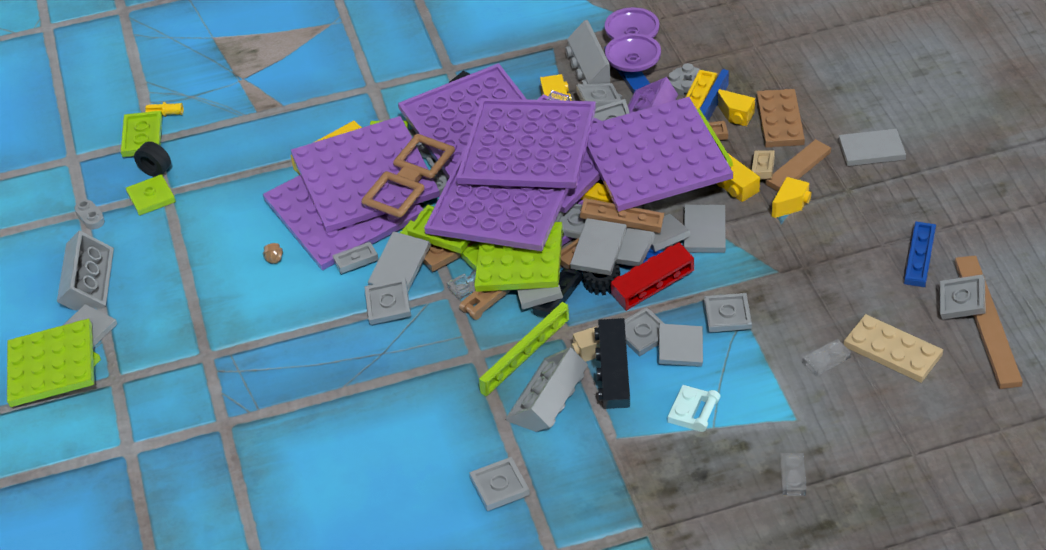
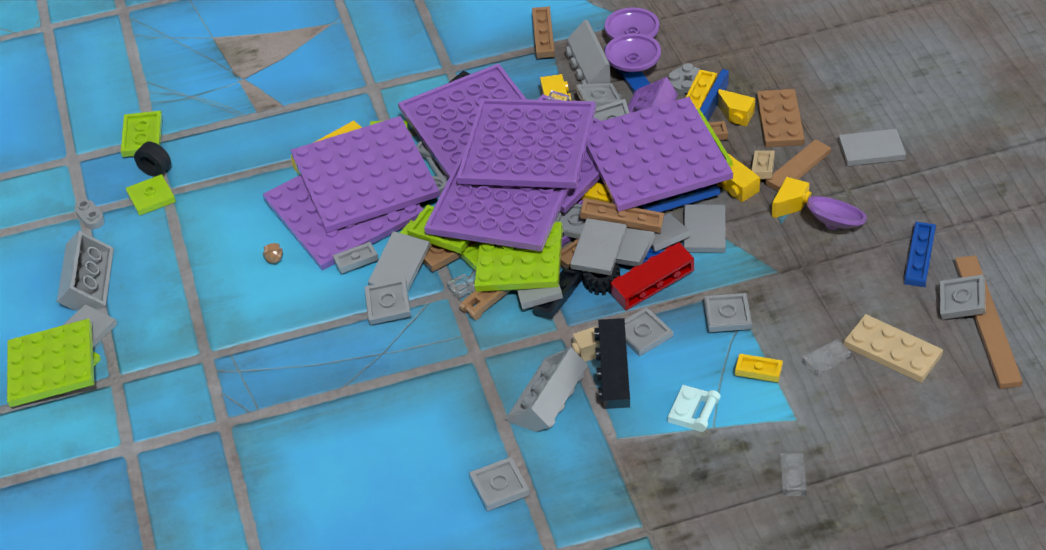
(166, 108): yellow axle -> none
(408, 175): medium nougat bar -> none
(524, 349): lime tile -> none
(543, 32): none -> medium nougat plate
(680, 345): light grey tile -> none
(682, 199): none -> blue tile
(758, 368): none -> yellow plate
(836, 213): none -> medium lavender dish

